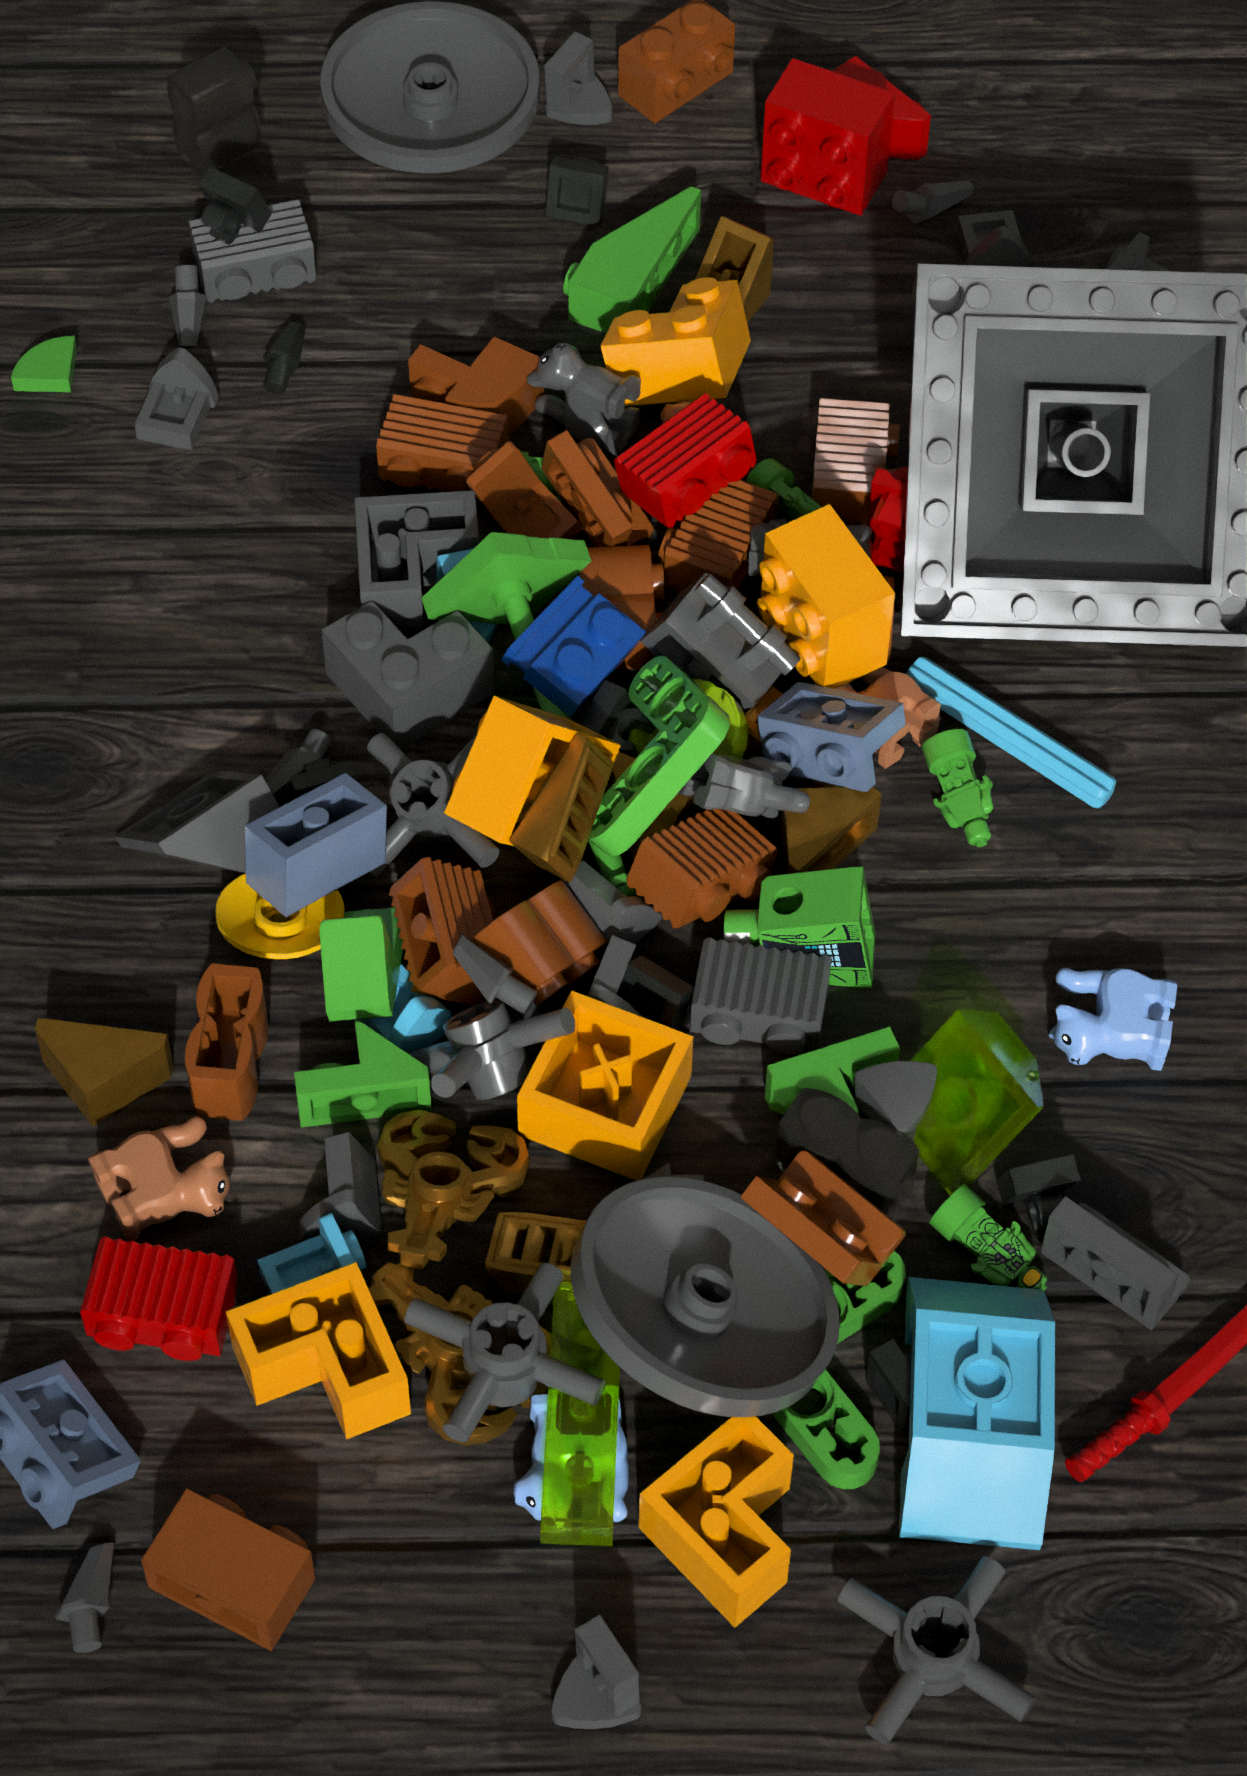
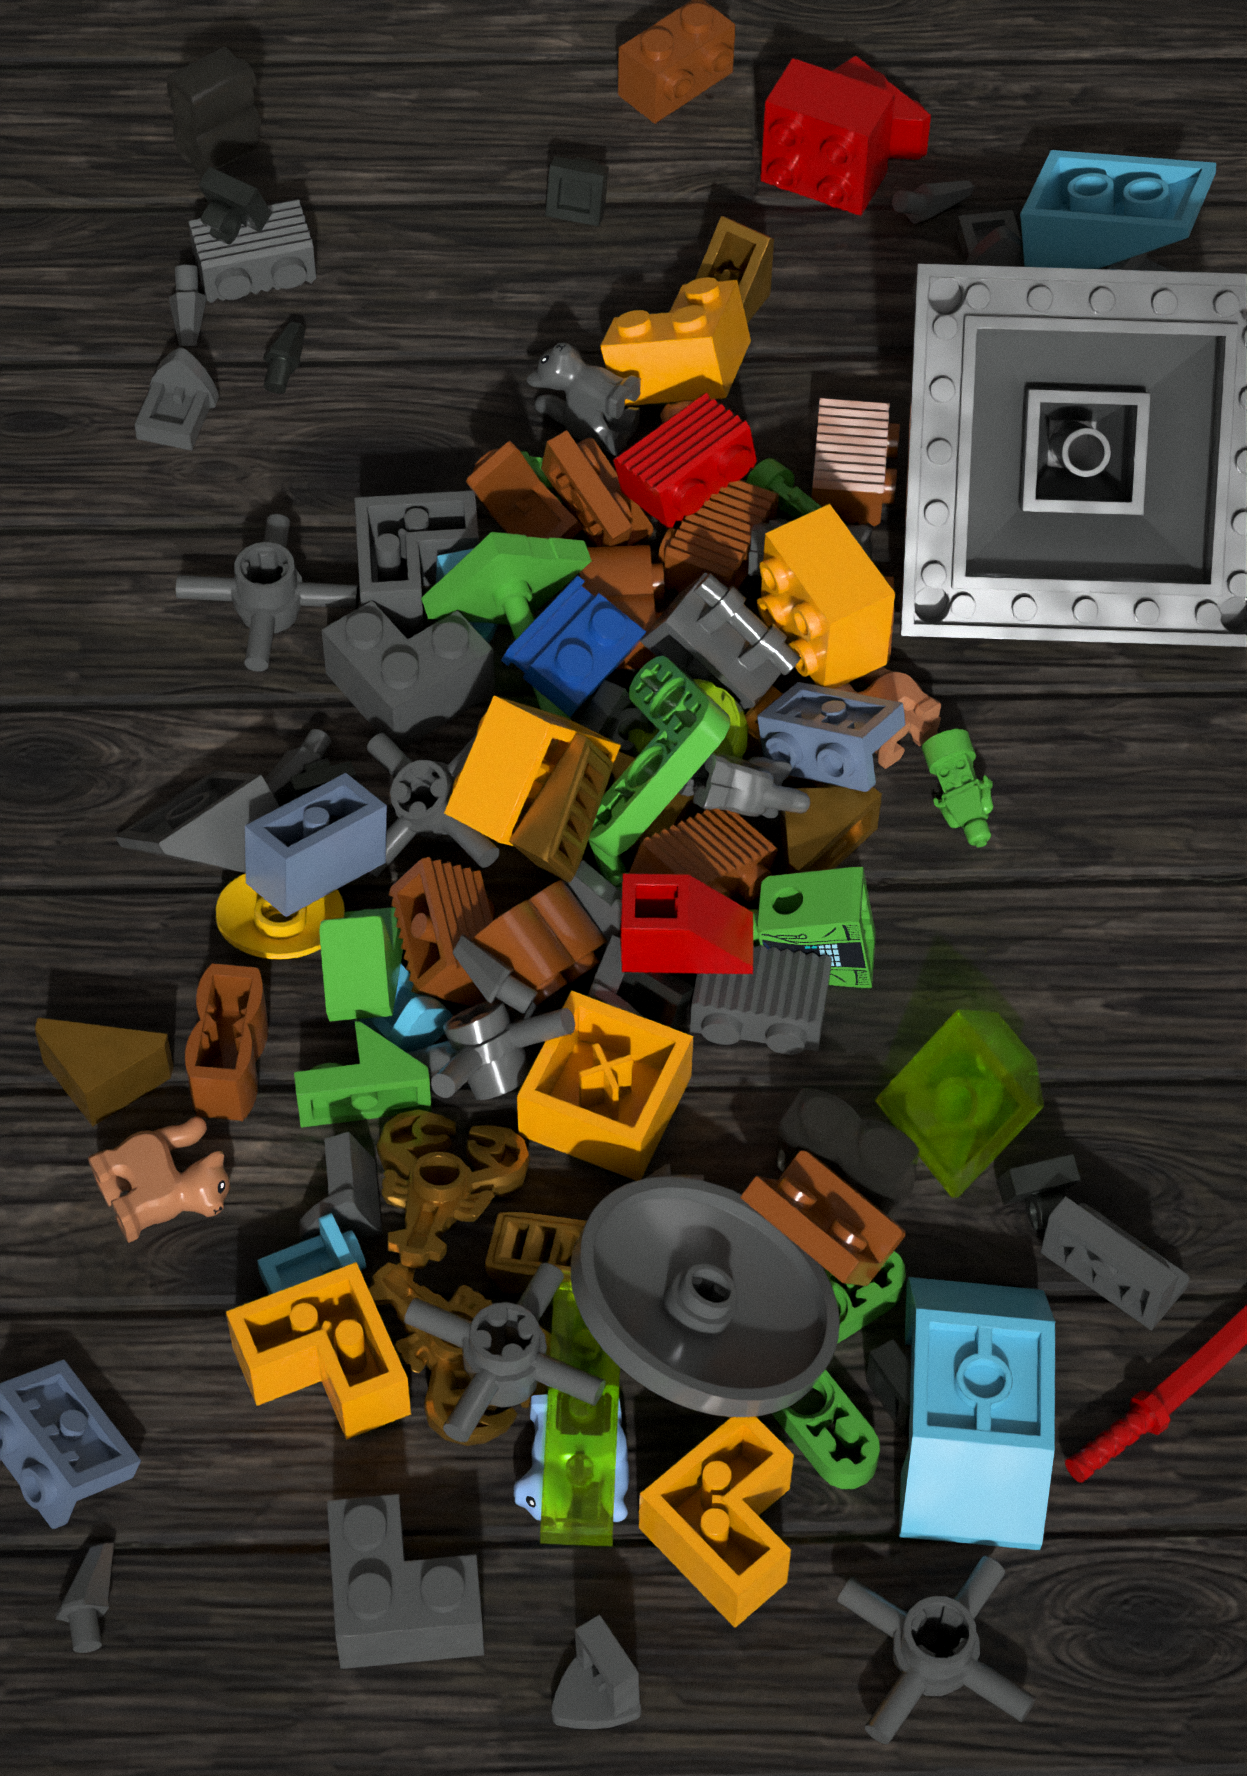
(47, 367): bright green tile -> none
(159, 1298): red brick -> none
(230, 1567): dark orange brick -> none
(267, 591): none -> dark grey bar
(393, 1606): none -> dark grey brick
(430, 87): dark grey dish -> none
(436, 442): dark orange brick -> none
(491, 383): dark orange brick -> none
(571, 85): dark grey tile -> none
(632, 263): bright green slope -> none
(682, 927): none -> red slope
(828, 1069): bright green slope -> none
(888, 518): red hips -> none
(895, 1093): dark grey tile -> none
(1000, 1253): bright green piece -> none
(1013, 734): medium azure axle -> none
(1109, 207): none -> medium azure slope
(1122, 1016): light blue animal -> none

